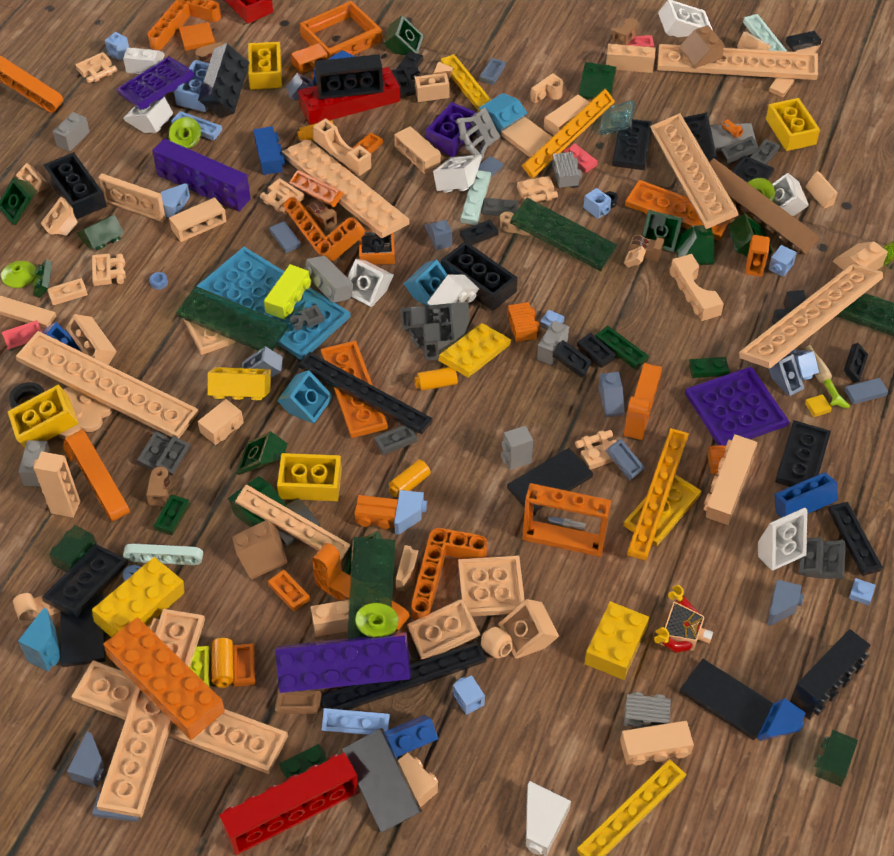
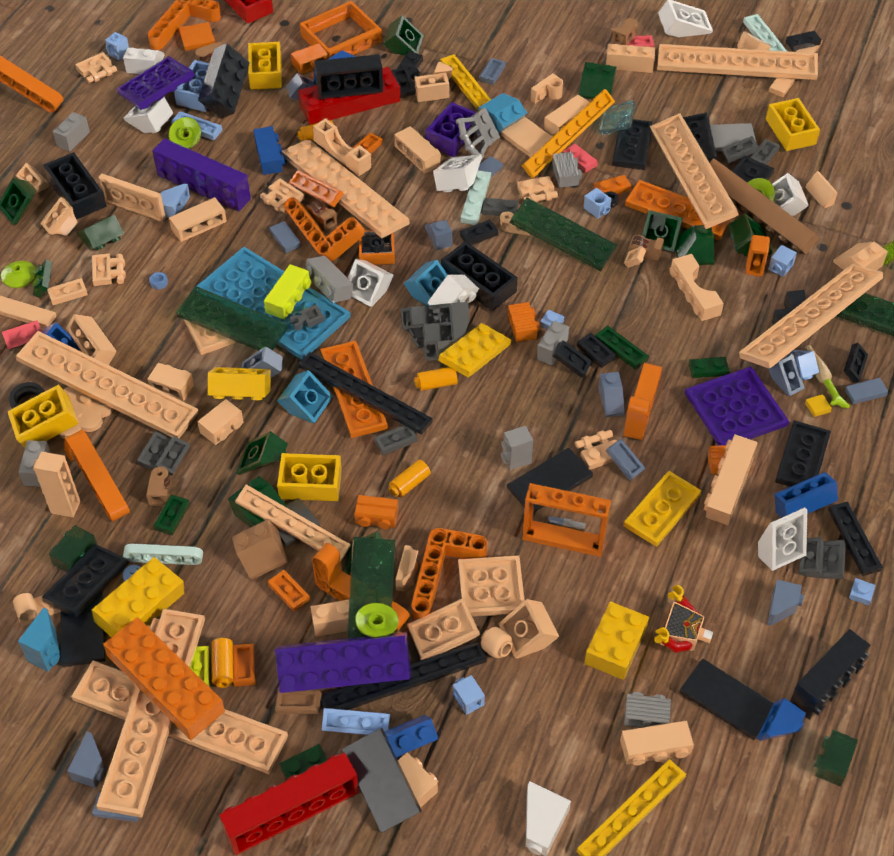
(171, 381): none -> light nougat brick
(409, 510): light blue slope -> none
(617, 184): none -> orange plate
(657, 495): light orange tile -> none
(702, 47): medium nougat slope -> none
(735, 130): orange pin -> none

